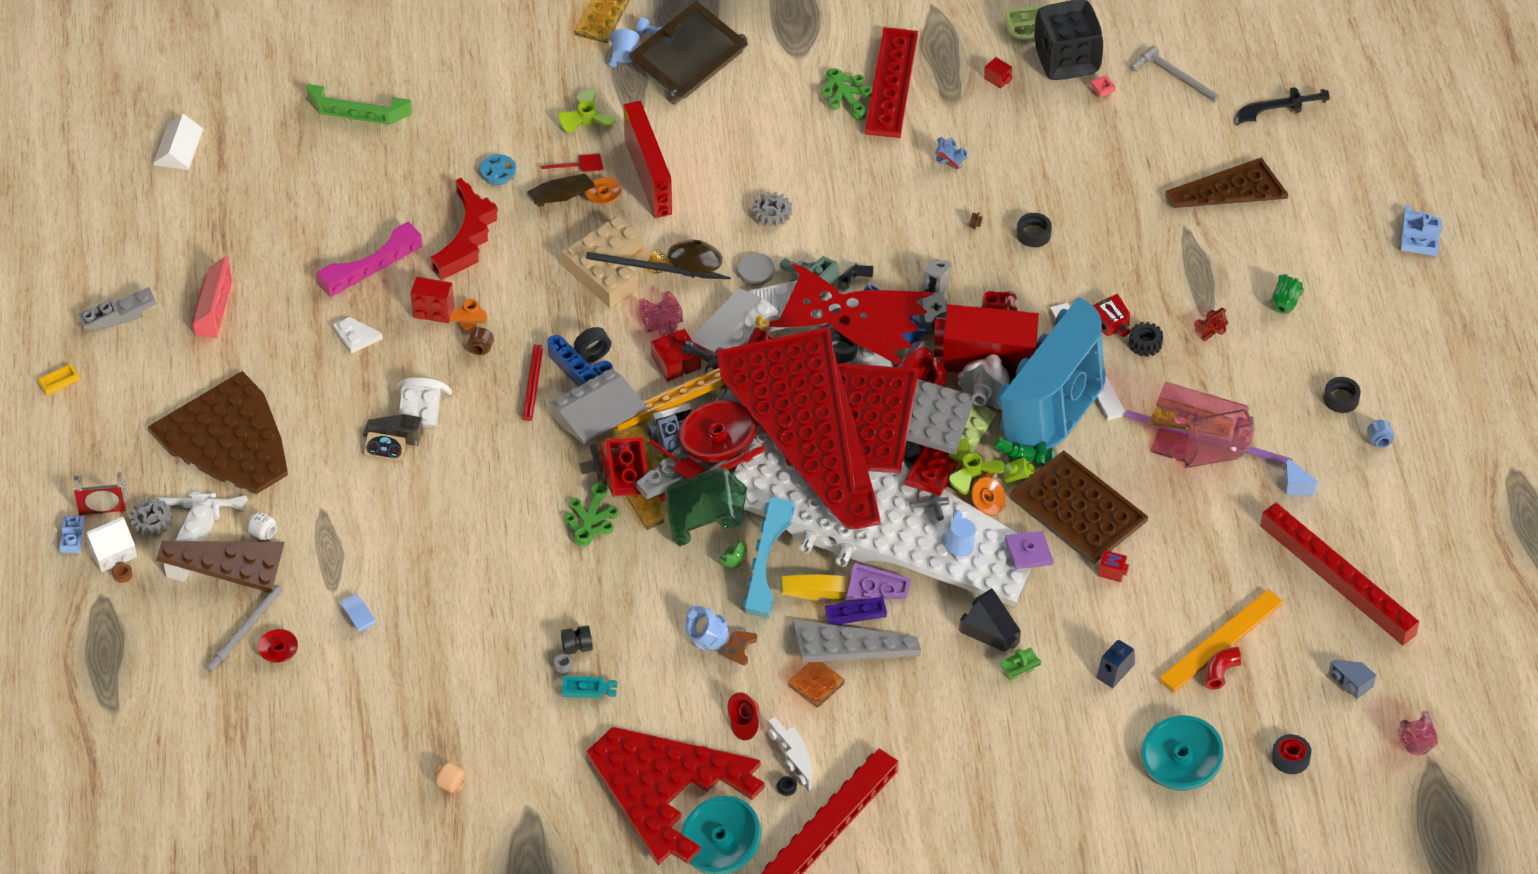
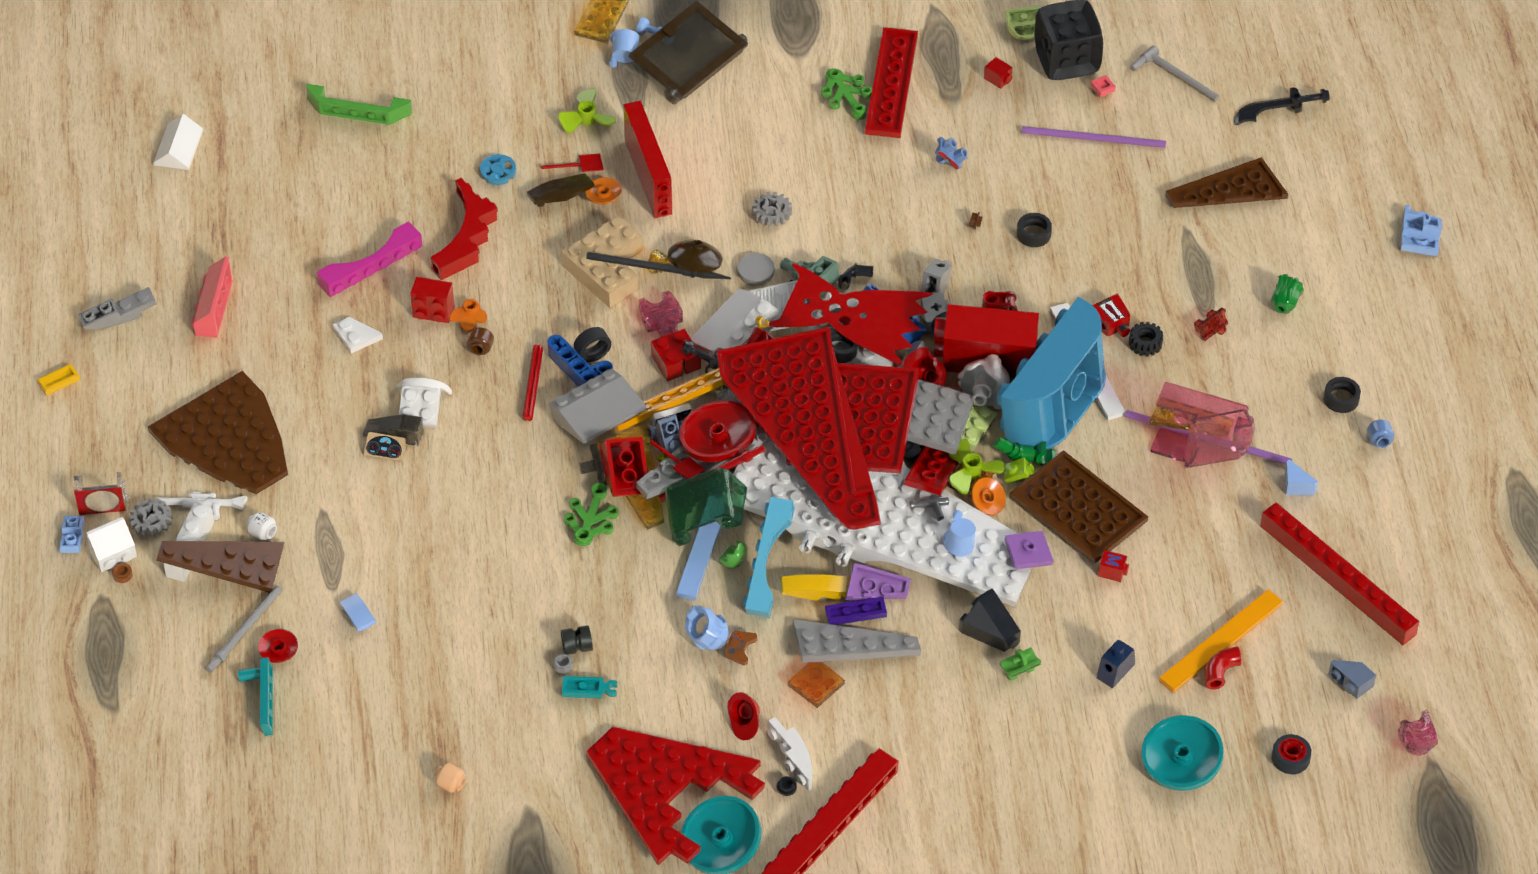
(265, 674): none -> teal piece
(698, 561): none -> light blue tile
(1094, 137): none -> medium lavender piece

